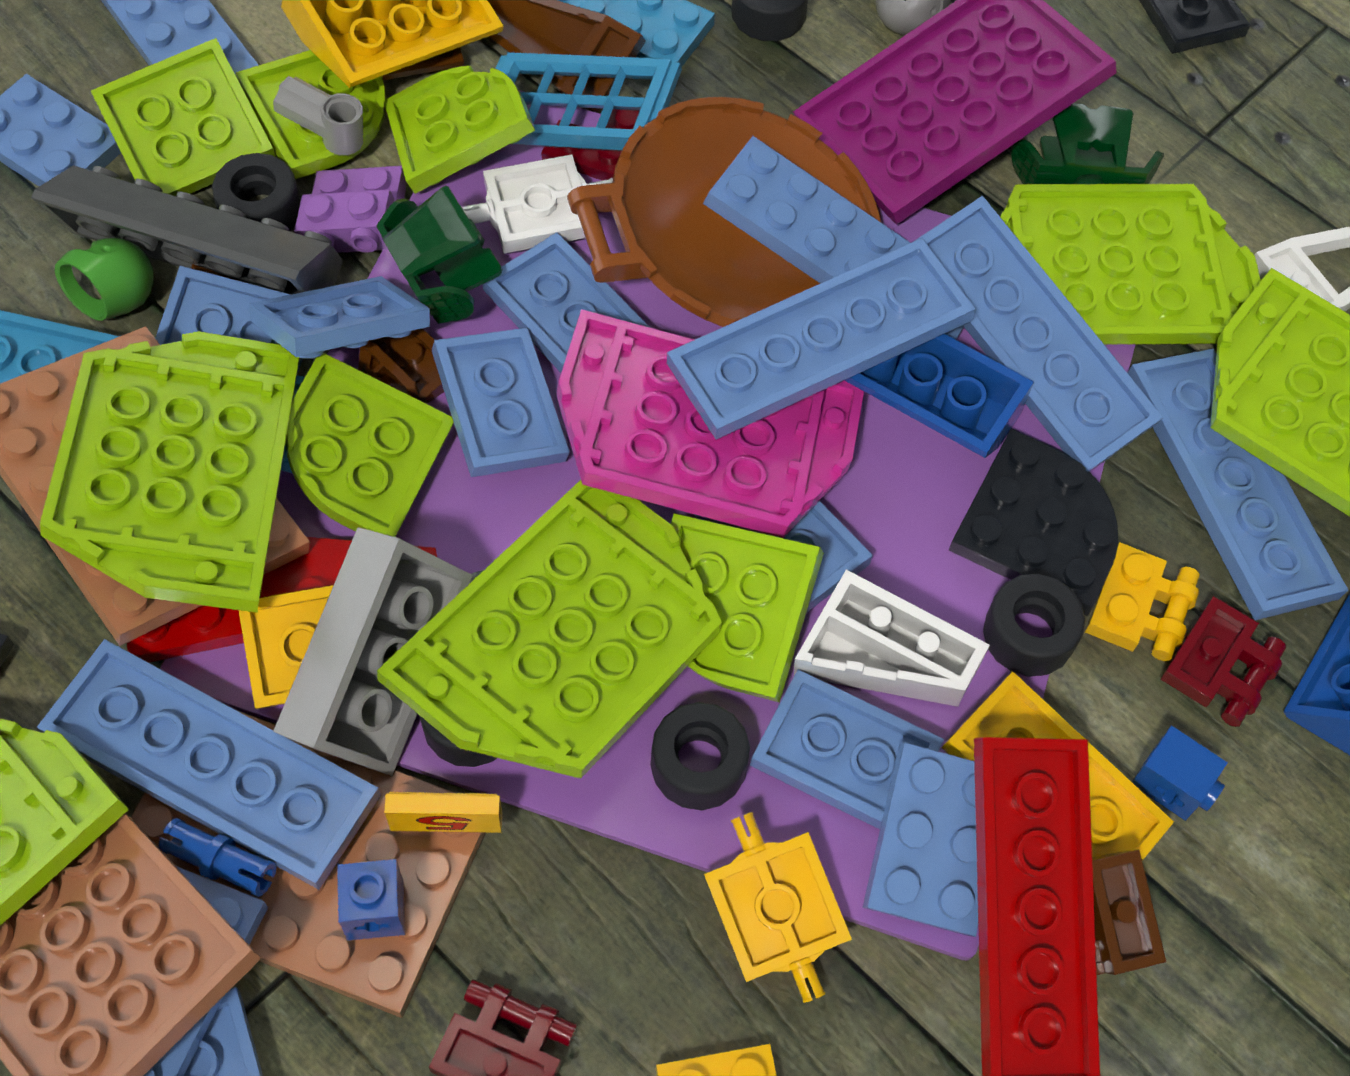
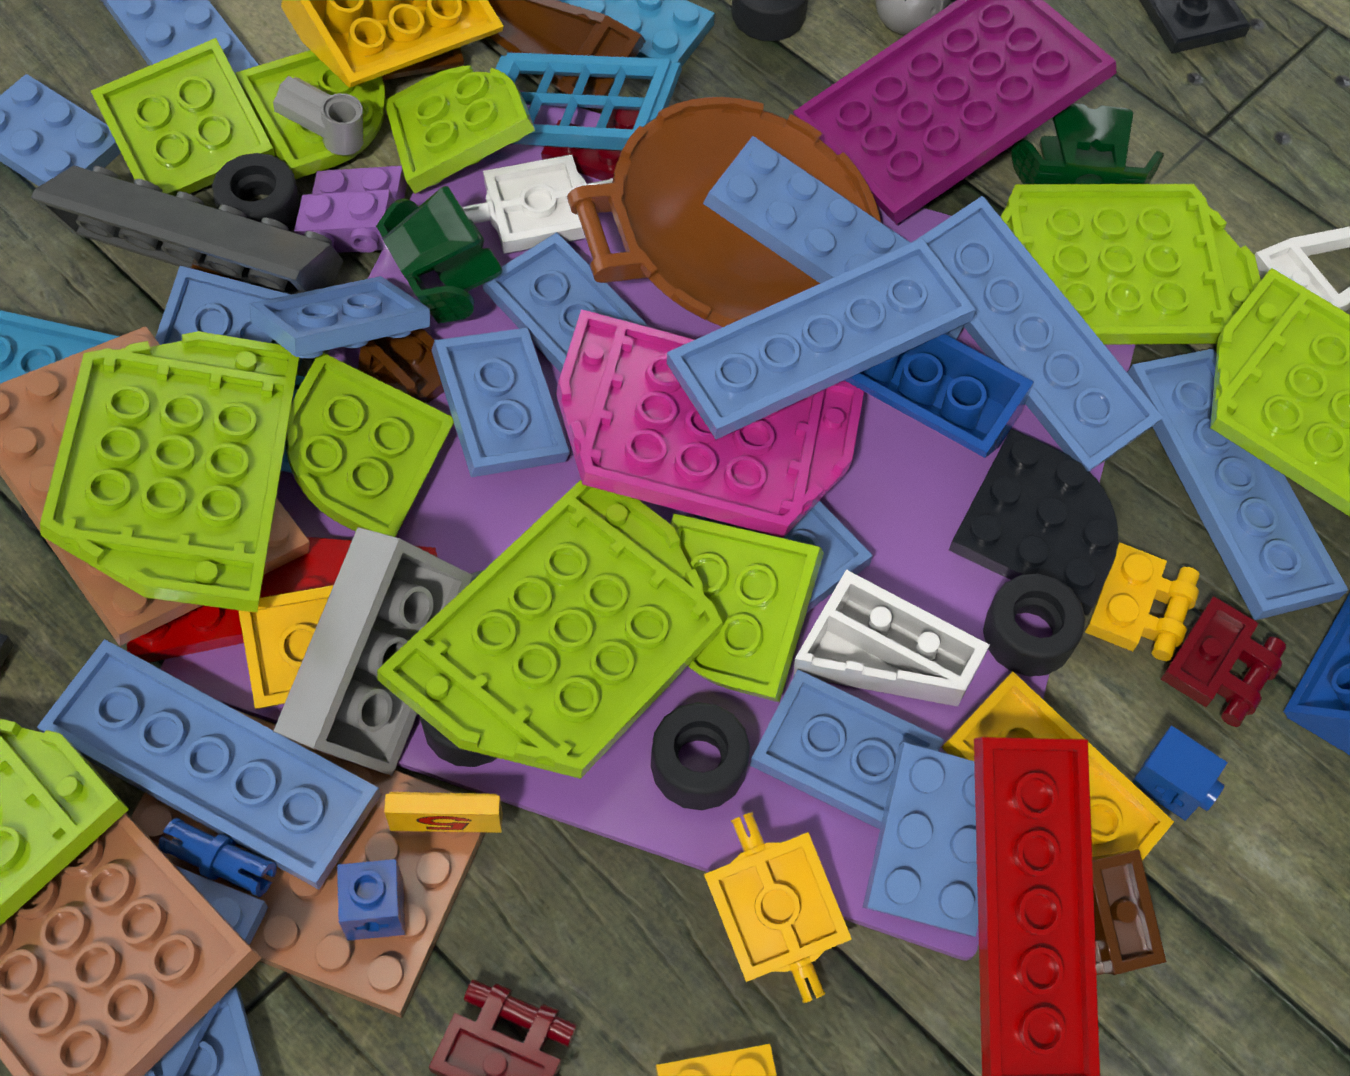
(116, 270): bright green helmet -> none

